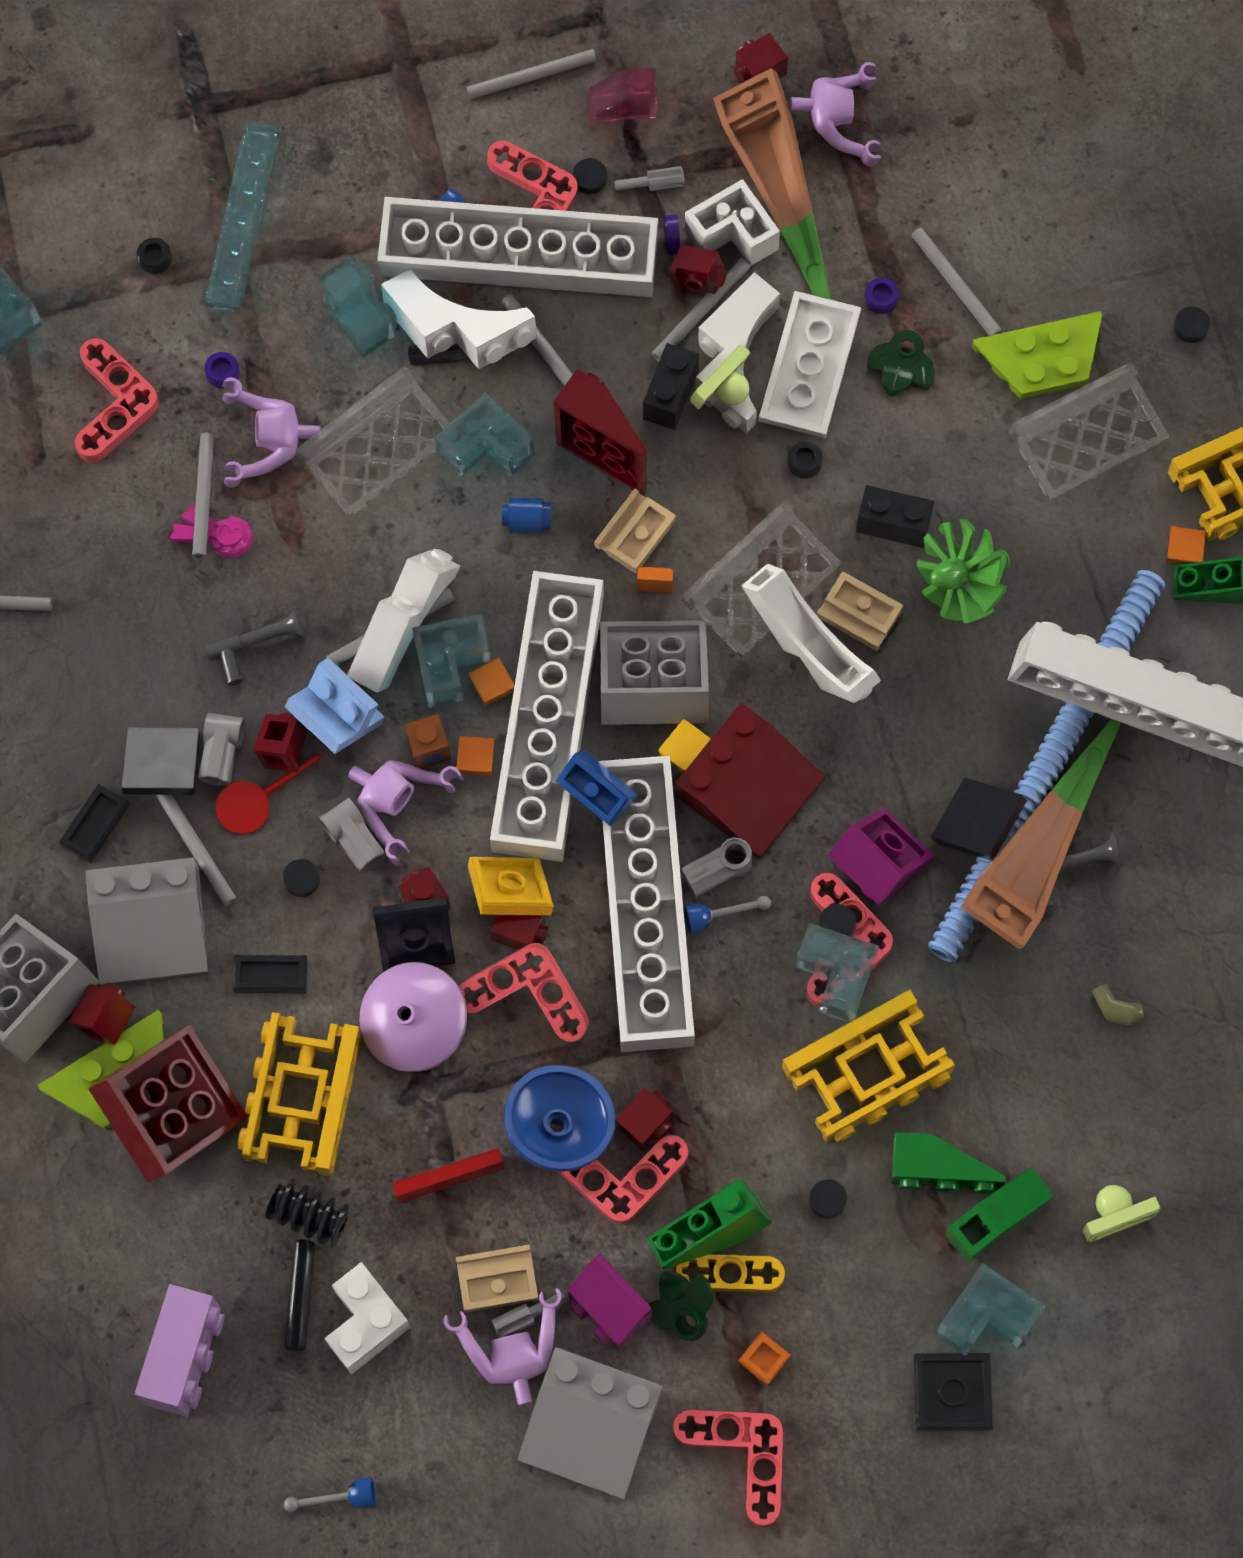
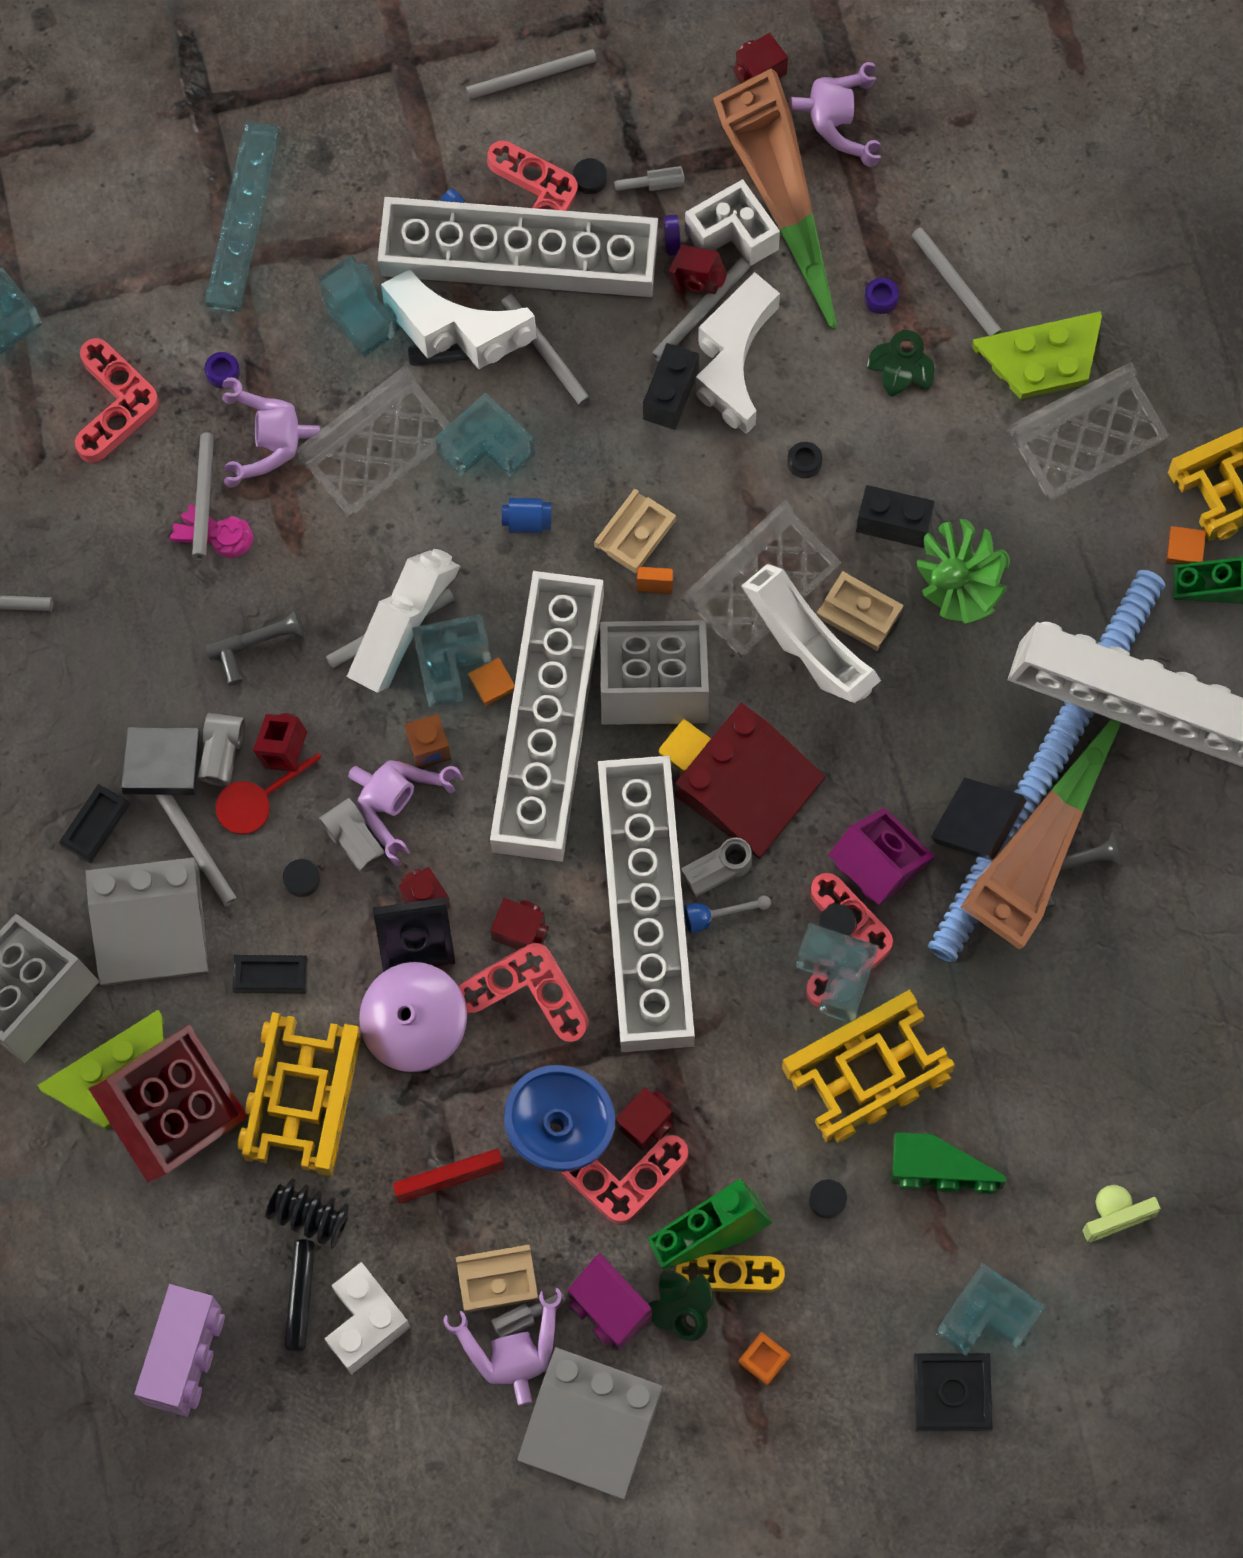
(102, 1013): dark red brick -> none
(154, 255): black tile -> none
(335, 708): light blue bracket -> none
(359, 1494): hinge -> none
(475, 755): orange tile -> none
(510, 886): yellow tile -> none
(596, 787): blue slope -> none
(598, 432): dark red slope -> none
(624, 96): clear pink slope -> none
(729, 385): yellowish green tile -> none
(745, 1440): coral beam -> none
(810, 364): white plate -> none
(998, 1215): green slope -> none
(1117, 1011): olive arm -> none
(1191, 324): black tile -> none

